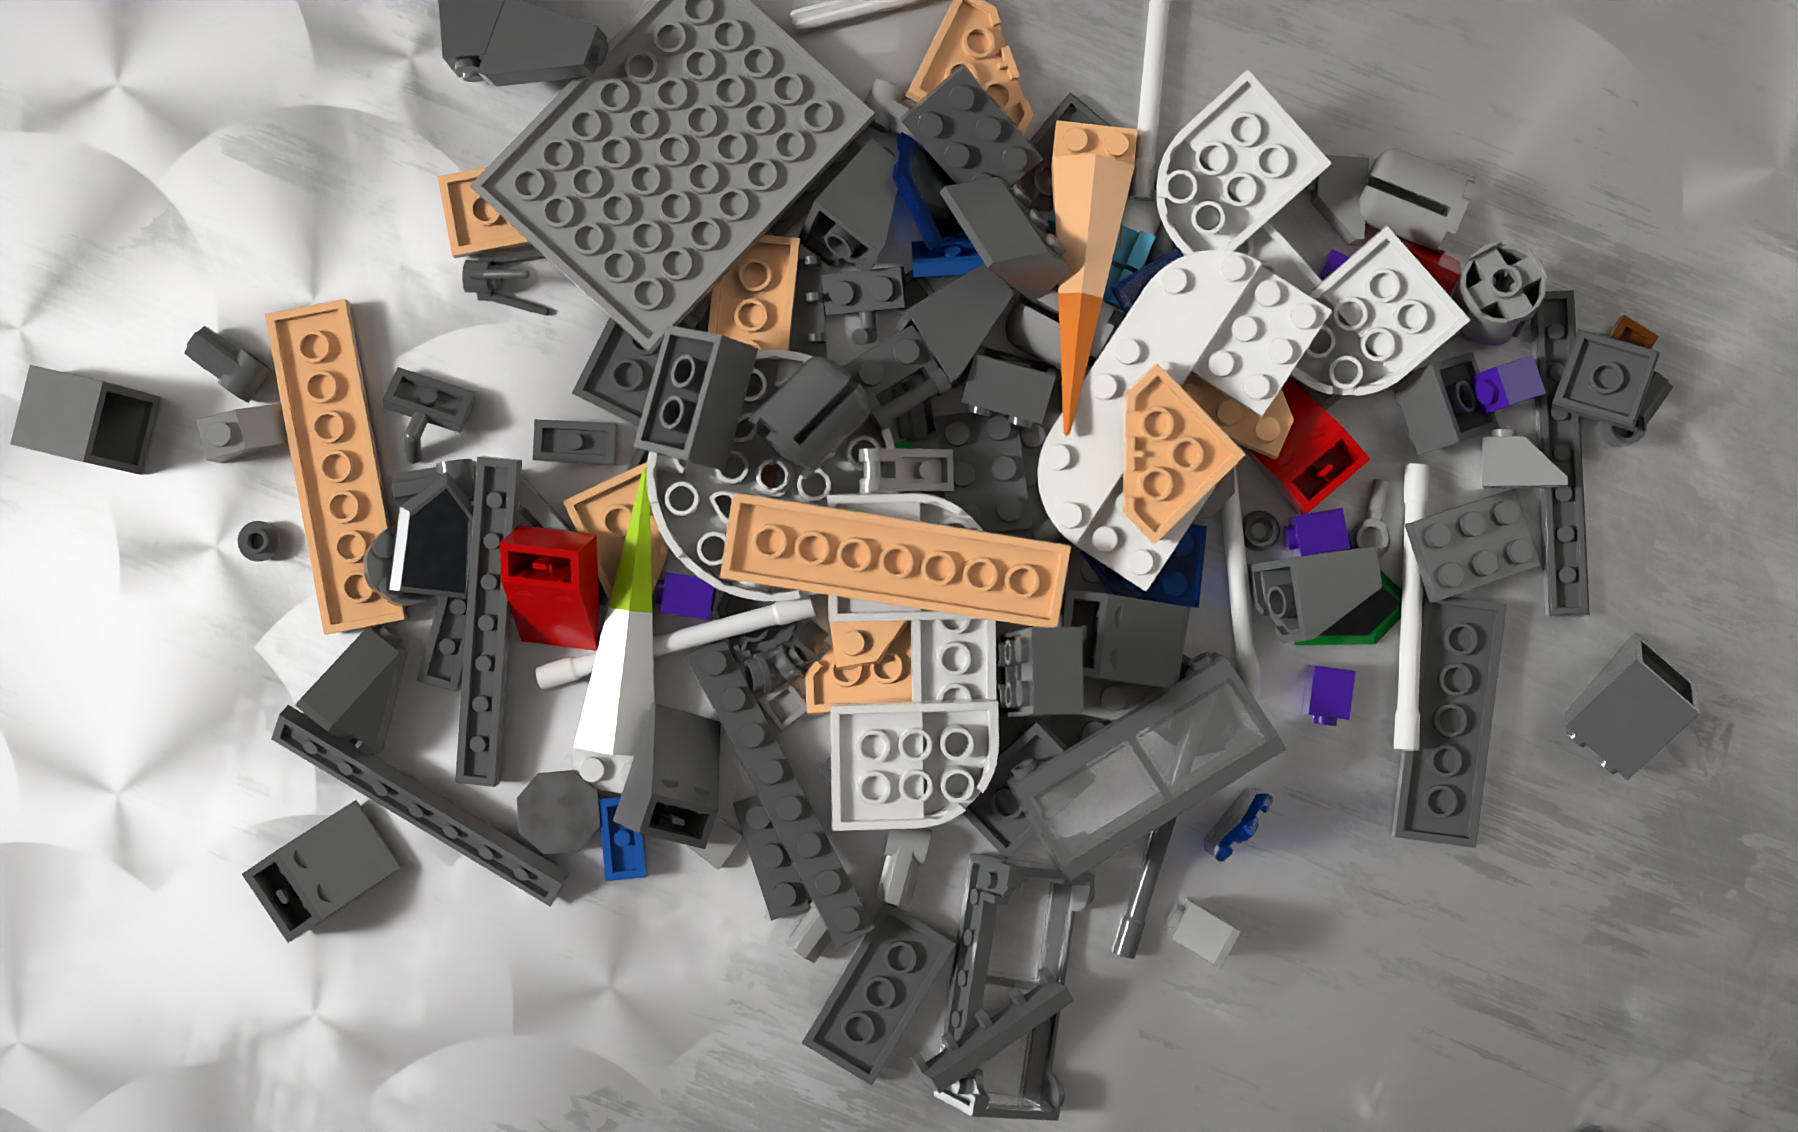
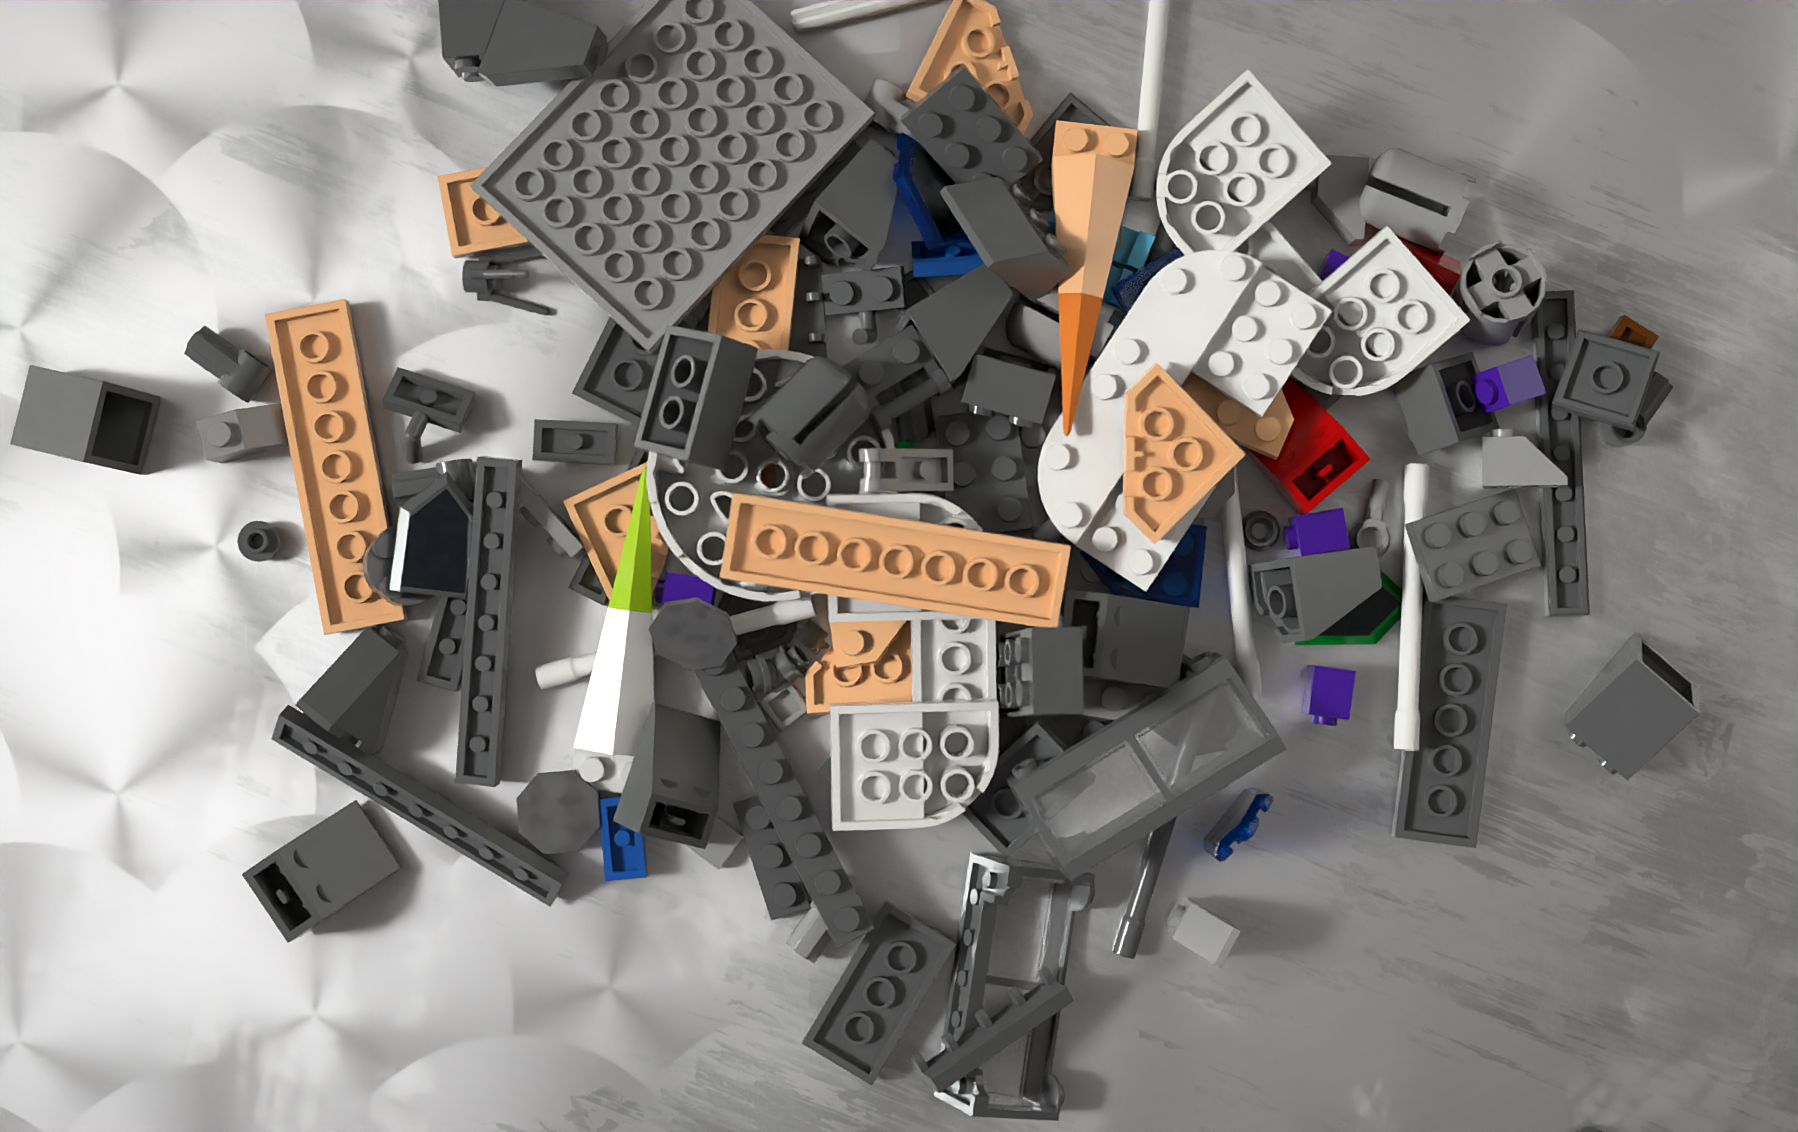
(552, 586): red slope -> none
(693, 634): none -> flat silver piece
(904, 855): light grey piece -> none

